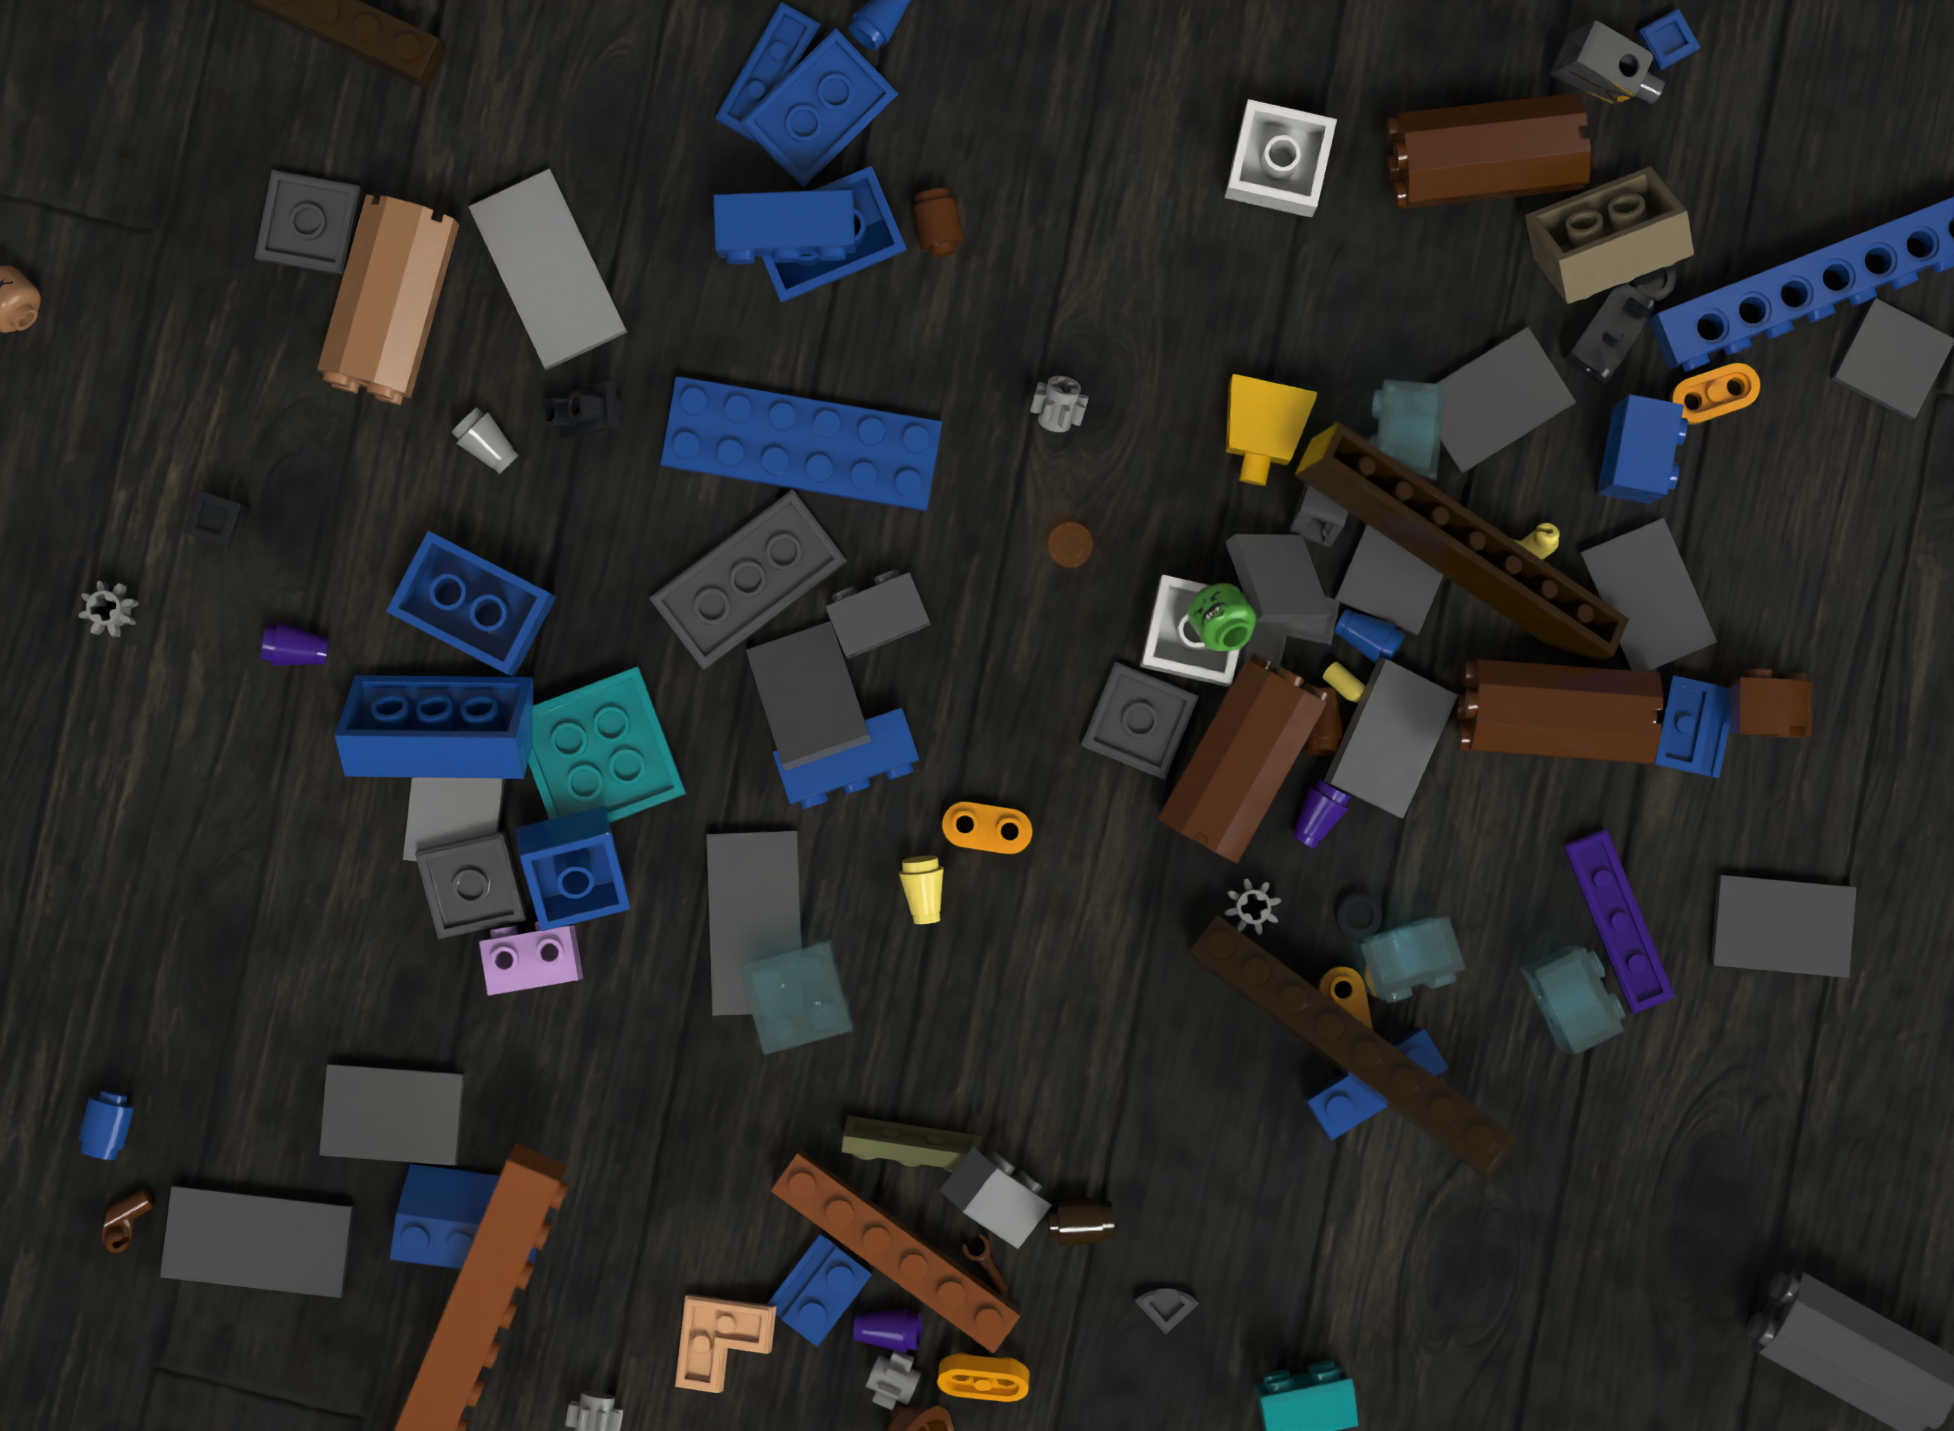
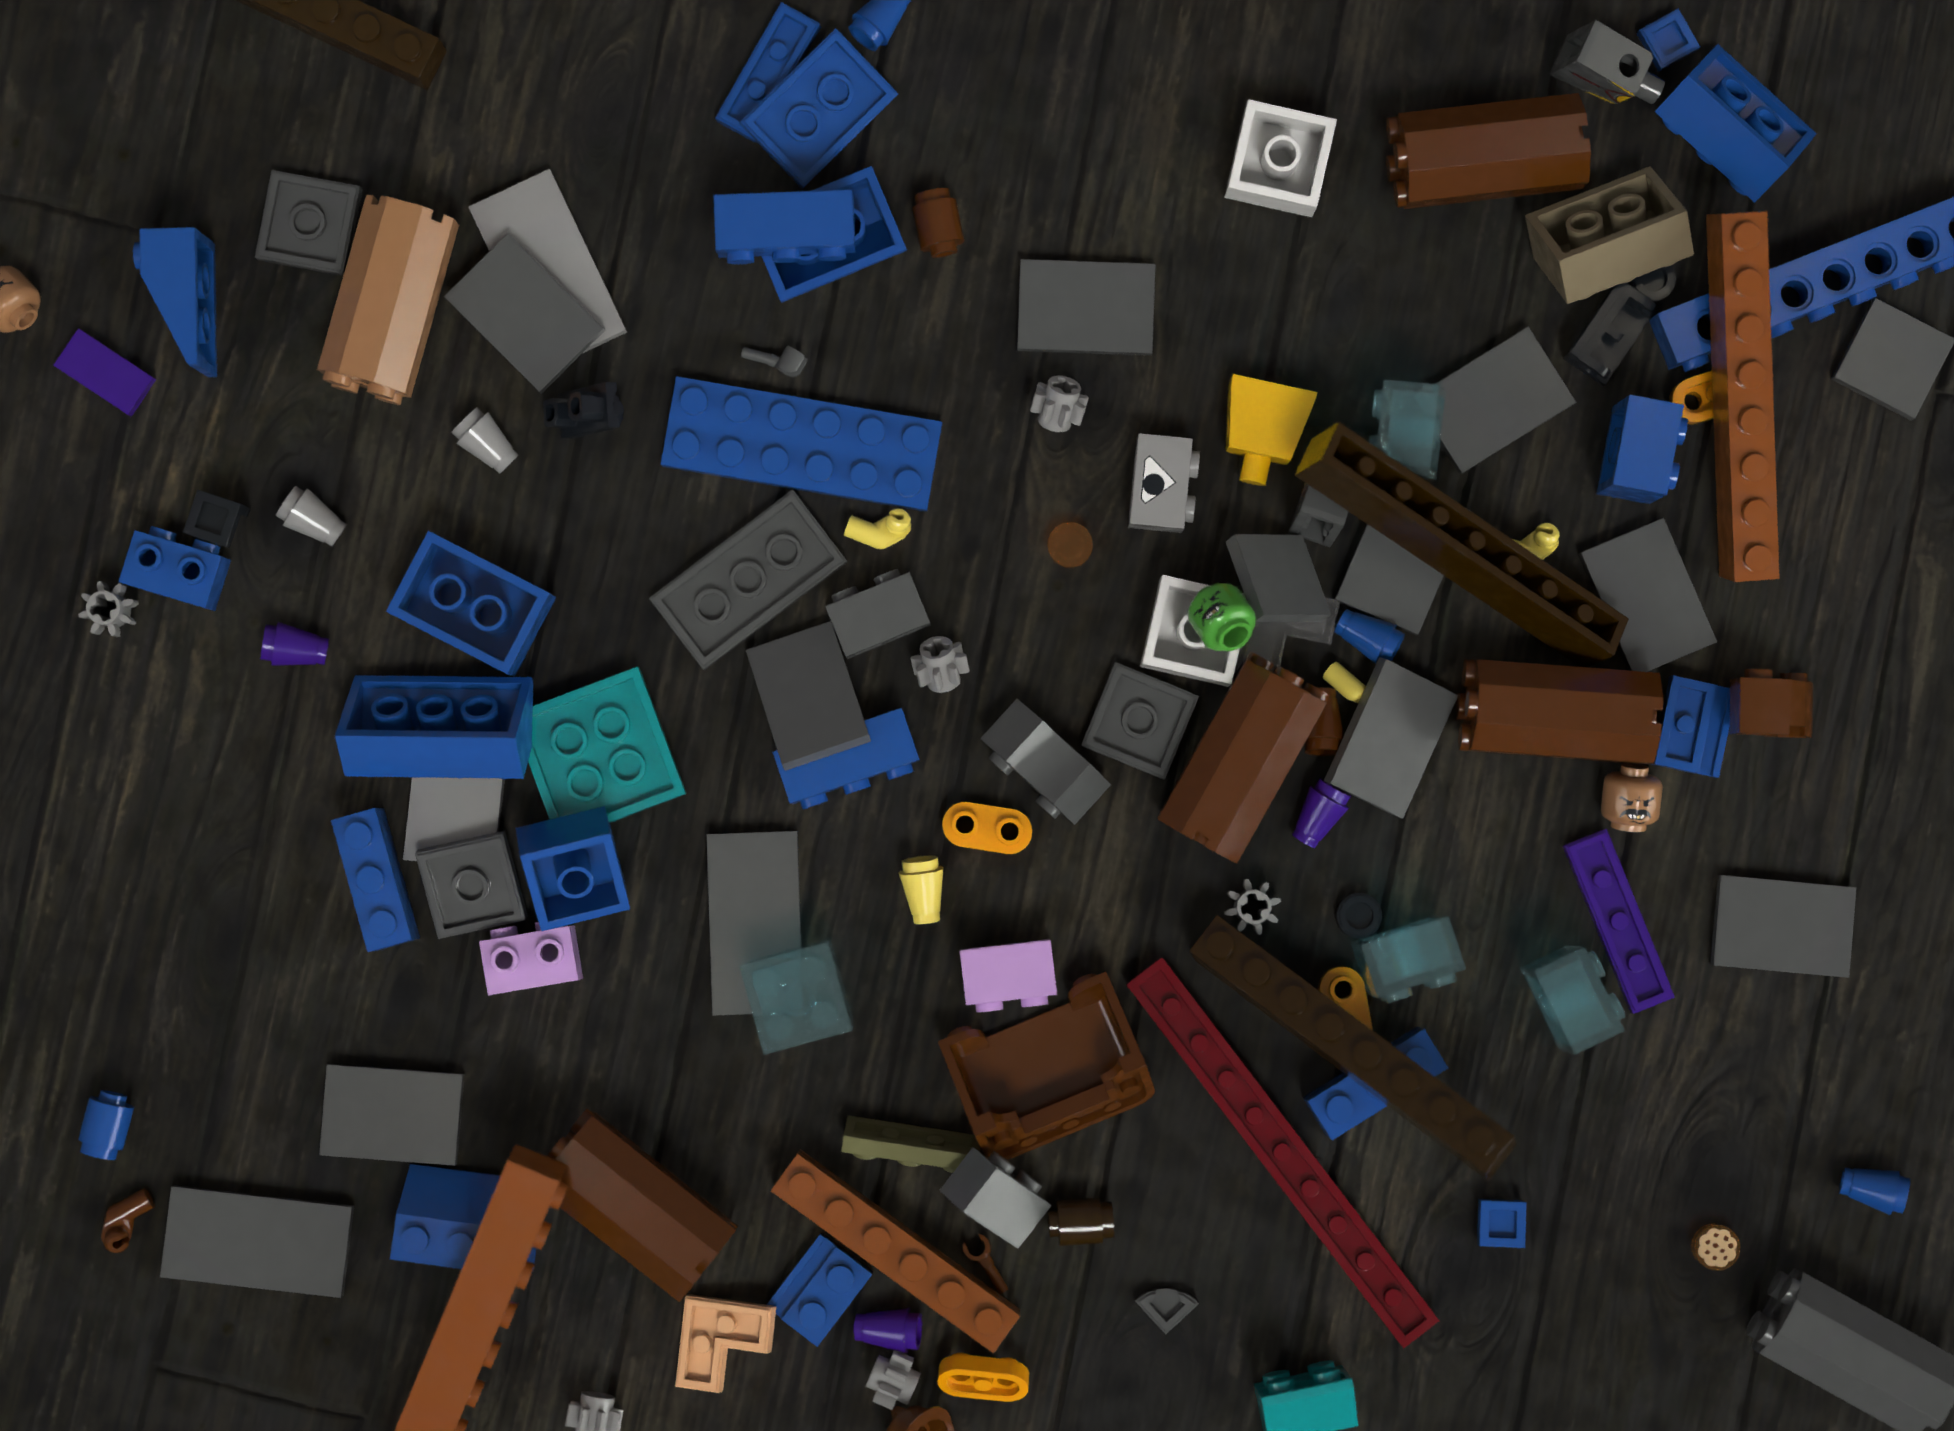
(104, 372): none -> dark purple tile
(174, 569): none -> blue brick
(182, 282): none -> blue slope
(310, 516): none -> light grey cone
(375, 879): none -> blue brick
(524, 313): none -> dark grey tile
(638, 1205): none -> reddish brown brick
(789, 363): none -> dark grey hand
(881, 533): none -> light yellow arm
(940, 664): none -> light grey gear
(1008, 973): none -> lavender brick
(1045, 762): none -> dark grey brick
(1049, 1071): none -> reddish brown windscreen
(1086, 307): none -> dark grey tile
(1162, 482): none -> light grey brick
(1282, 1152): none -> dark red plate
(1501, 1223): none -> blue plate
(1631, 798): none -> medium nougat head
(1715, 1246): none -> tile
(1735, 123): none -> blue slope
(1743, 395): none -> dark orange brick
(1876, 1188): none -> blue cone

